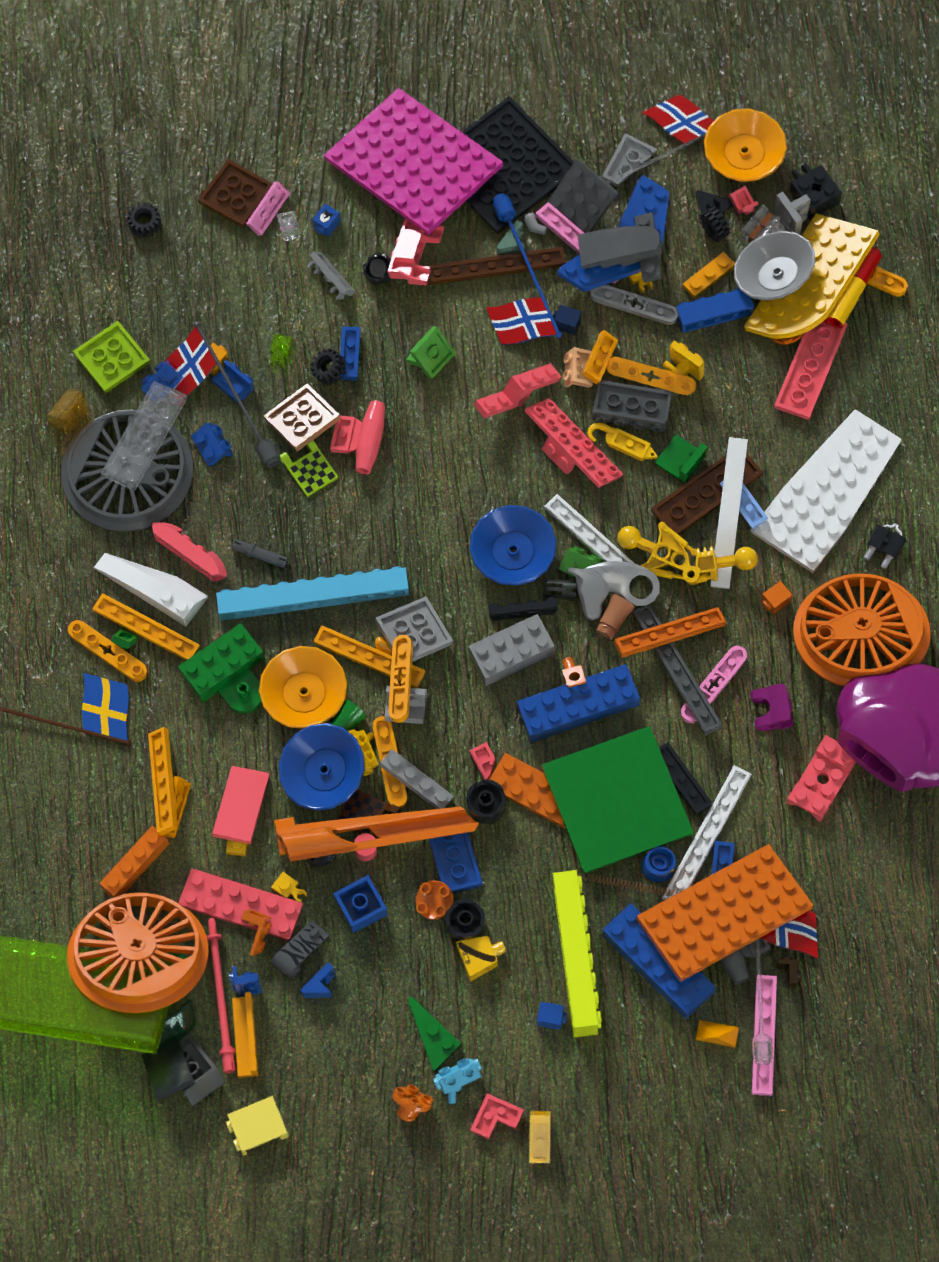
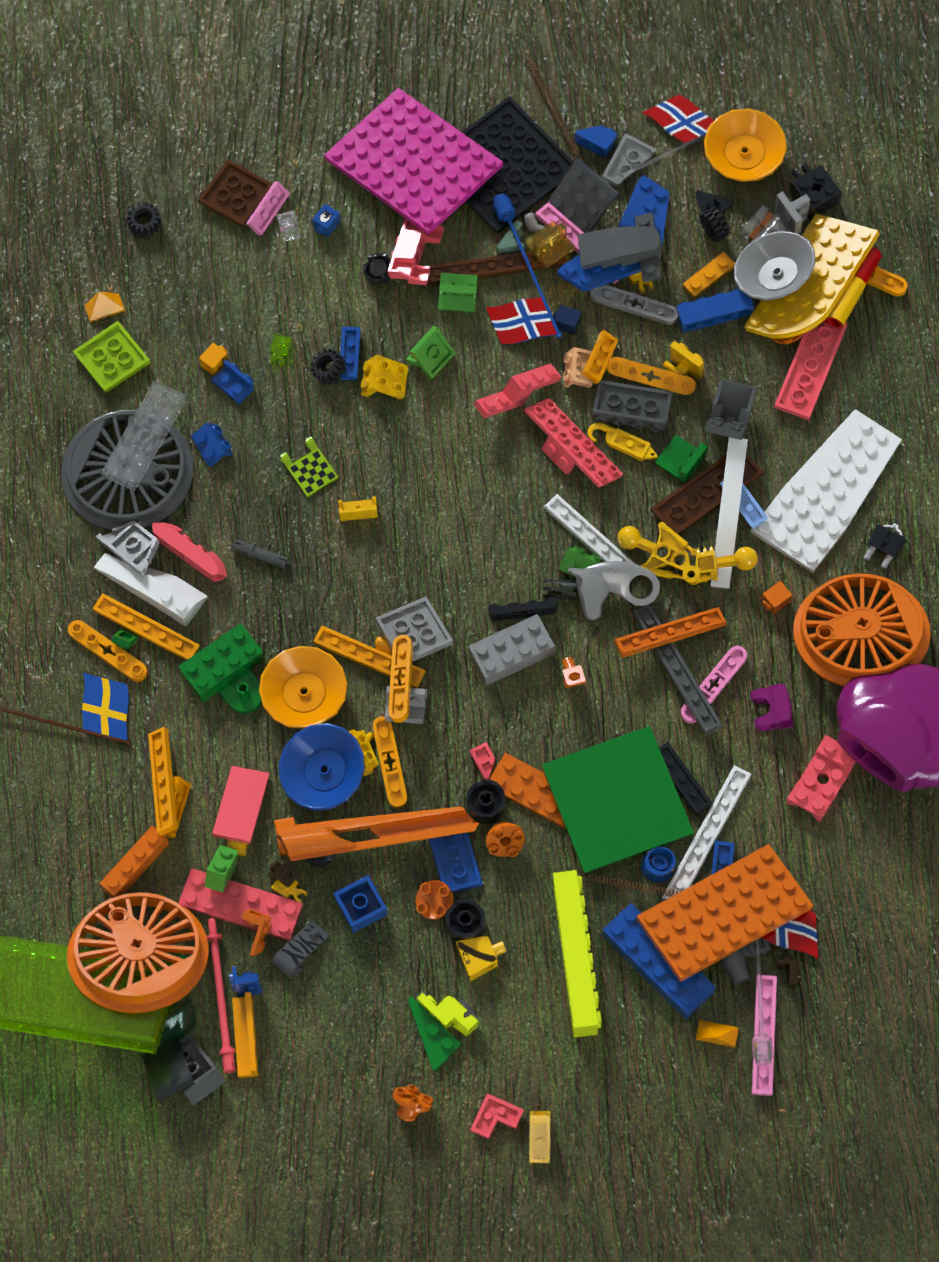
(68, 410): clear yellow slope -> none
(103, 305): none -> light orange slope
(132, 545): none -> light grey wing
(164, 374): blue bracket -> none
(195, 361): flag -> none
(221, 868): none -> bright green brick
(256, 1125): light yellow panel -> none
(284, 872): none -> dark brown bracket
(302, 417): plate -> none
(312, 593): medium azure brick -> none
(315, 986): blue slope -> none
(331, 275): light grey plate -> none
(348, 716): green plant -> none
(358, 509): none -> yellow hinge
(360, 436): coral plate -> none
(364, 805): reddish brown flag -> none
(366, 854): coral piece -> none
(384, 377): none -> yellow bracket
(416, 780): light grey plate -> none
(451, 1012): none -> neon yellow plate
(452, 1079): medium azure brick -> none
(457, 292): none -> bright green bracket
(505, 839): none -> orange plate
(508, 529): blue dish -> none
(550, 243): none -> clear yellow bracket
(551, 106): none -> medium nougat piece
(551, 1015): blue brick -> none
(578, 705): blue brick -> none
(597, 139): none -> blue slope
(614, 616): nougat plant -> none
(731, 409): none -> dark grey bracket
(743, 201): coral bracket -> none

